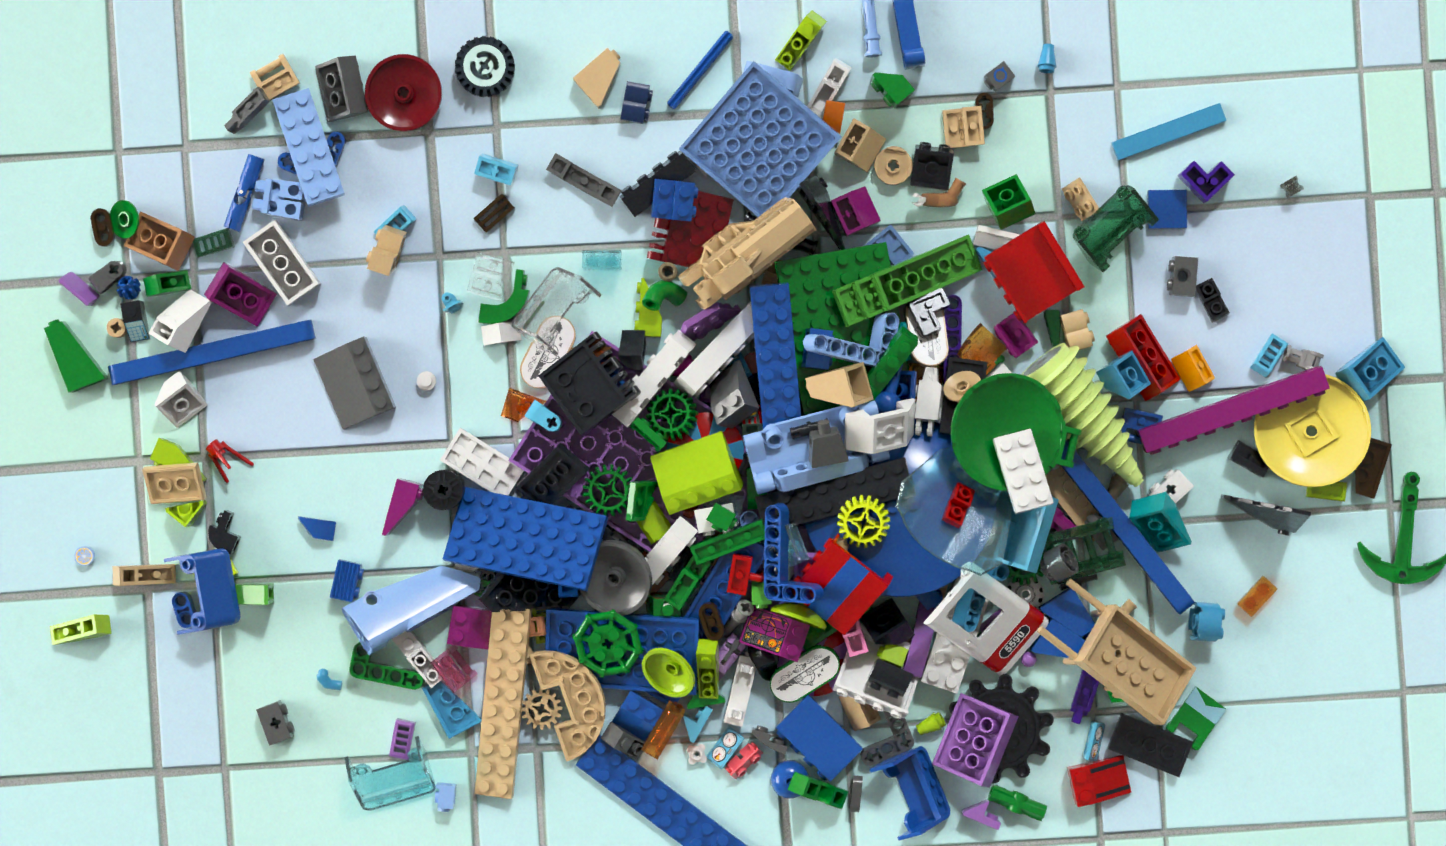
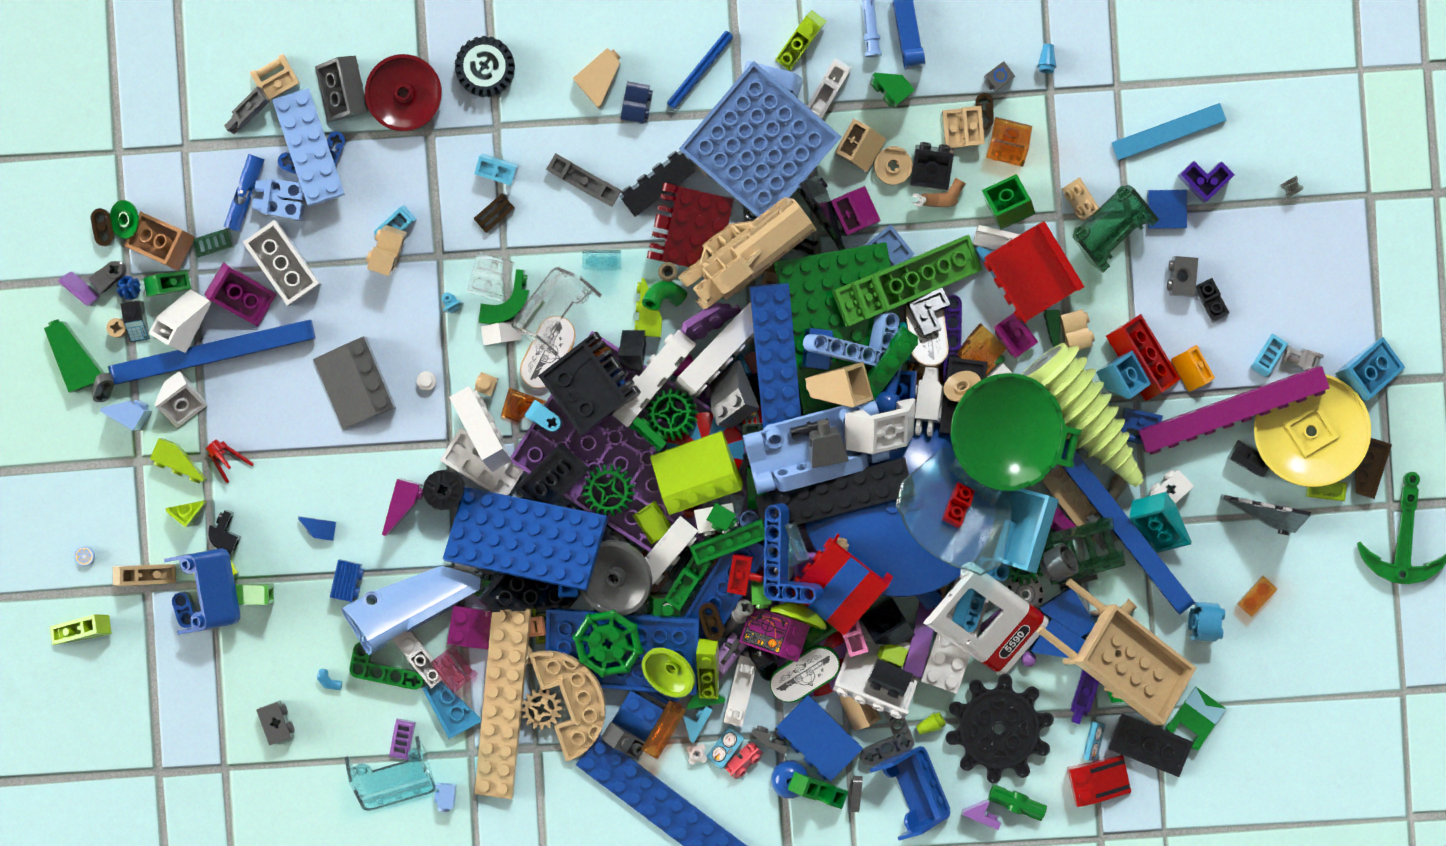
(102, 387): none -> dark grey beam
(129, 413): none -> light blue slope
(174, 483): tan tile -> none
(481, 428): none -> white brick
(486, 384): none -> tan brick
(640, 499): green wing -> none
(674, 200): blue plate -> none
(834, 114): orange slope -> none
(857, 518): neon yellow gear -> none
(975, 740): medium lavender slope -> none
(1009, 141): none -> clear orange slope
(1023, 471): white plate -> none

